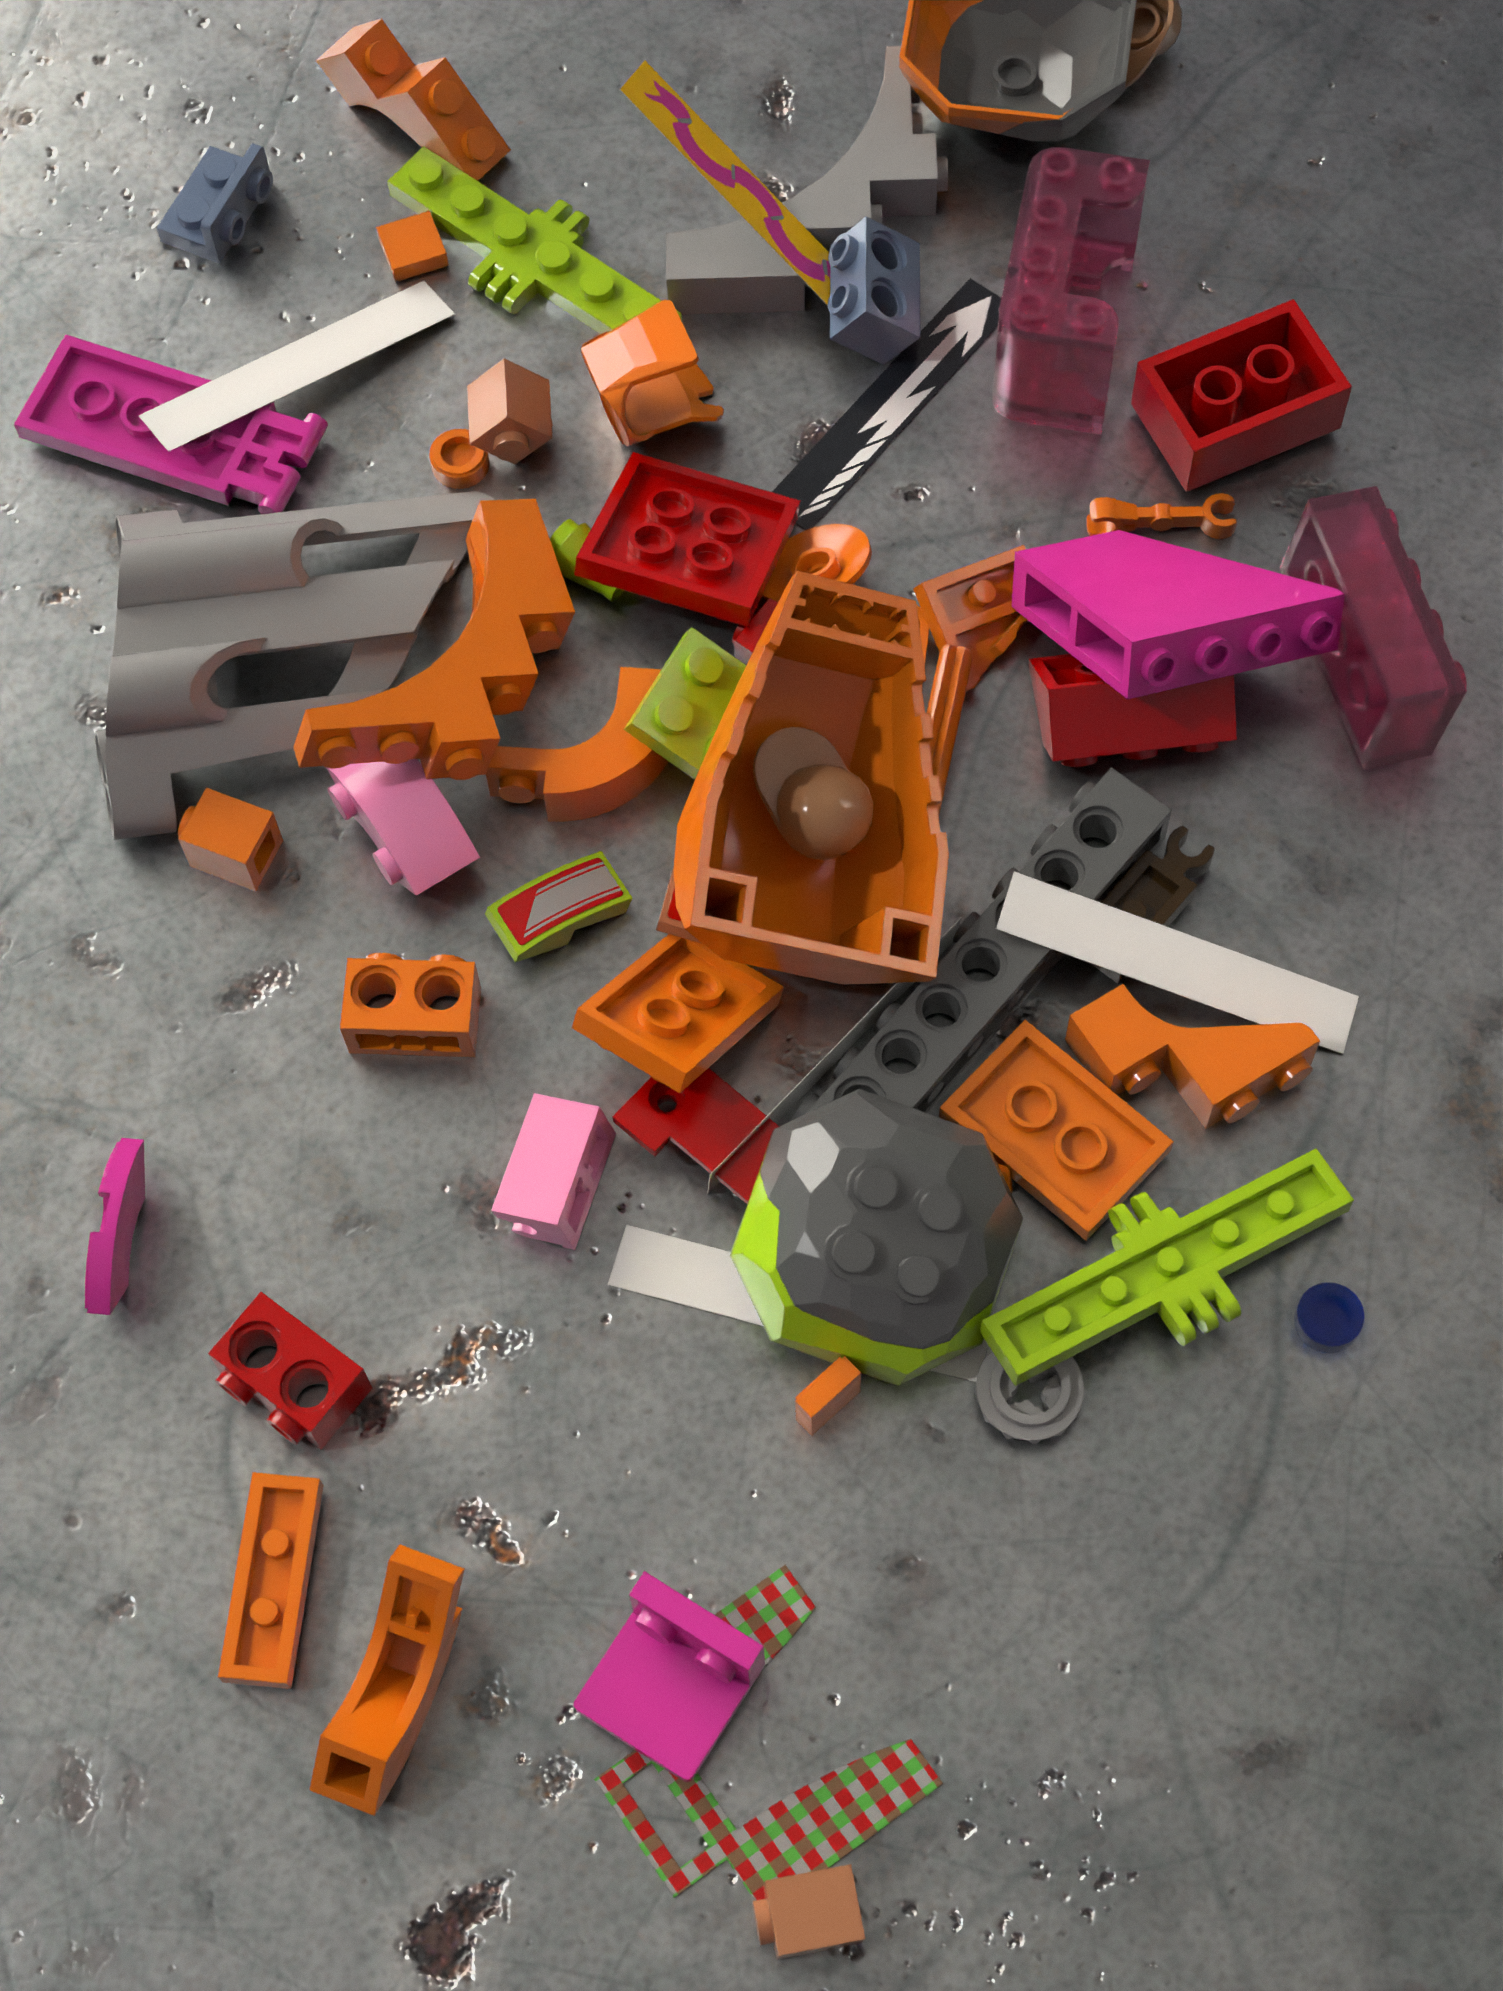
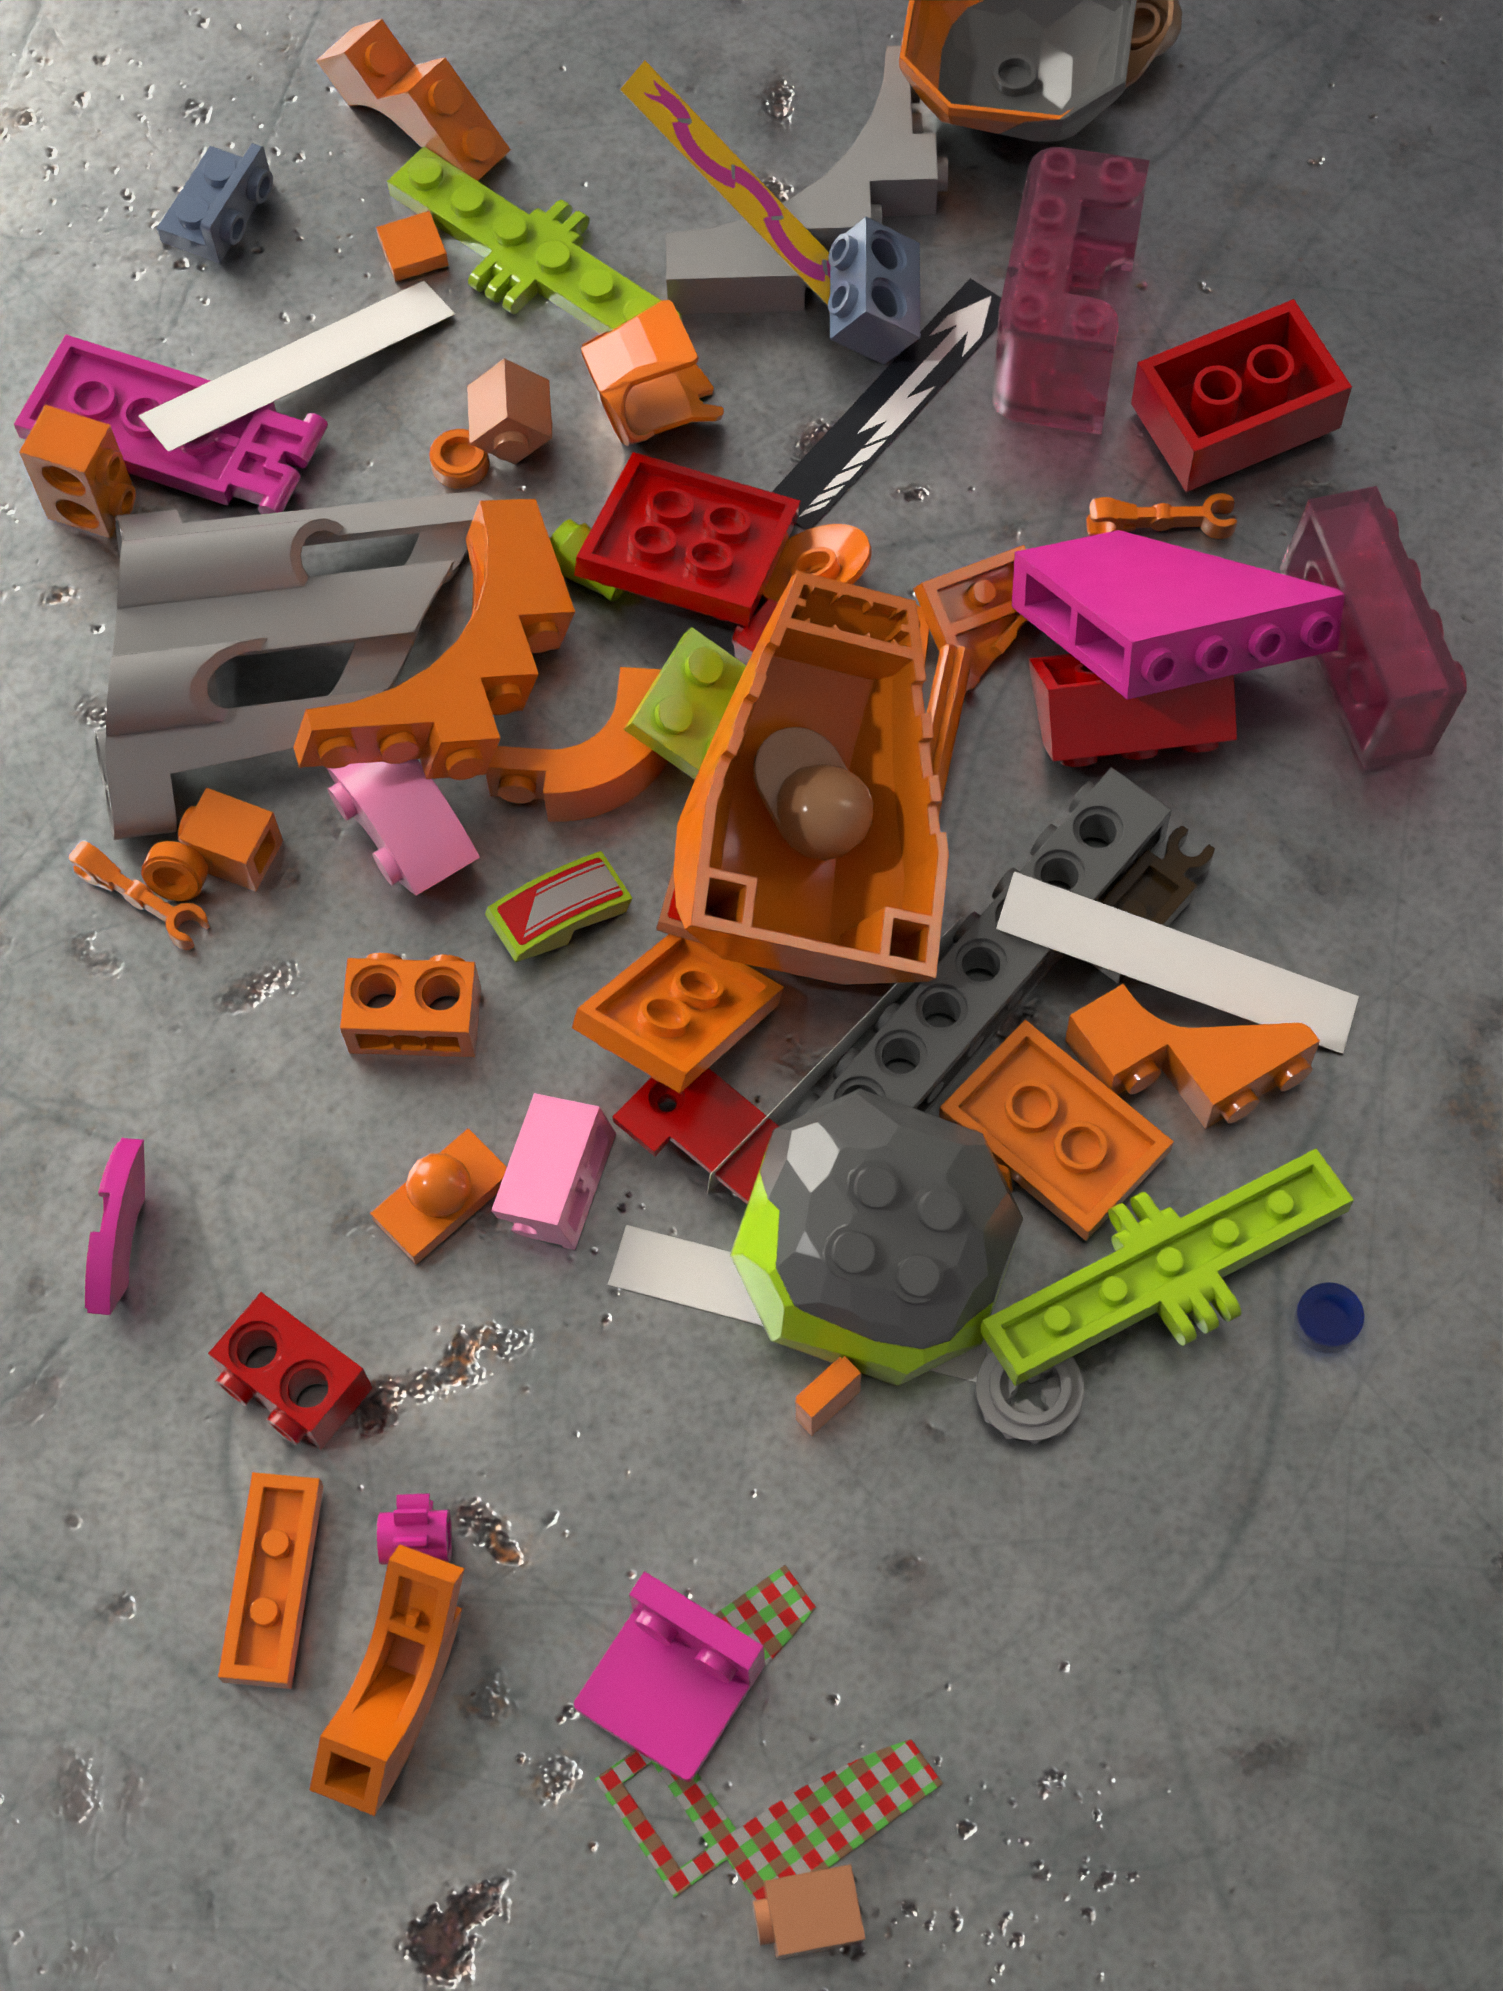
(78, 471): none -> orange brick
(100, 871): none -> orange piece
(174, 871): none -> orange tile
(415, 1527): none -> dark pink gear
(440, 1195): none -> orange tile

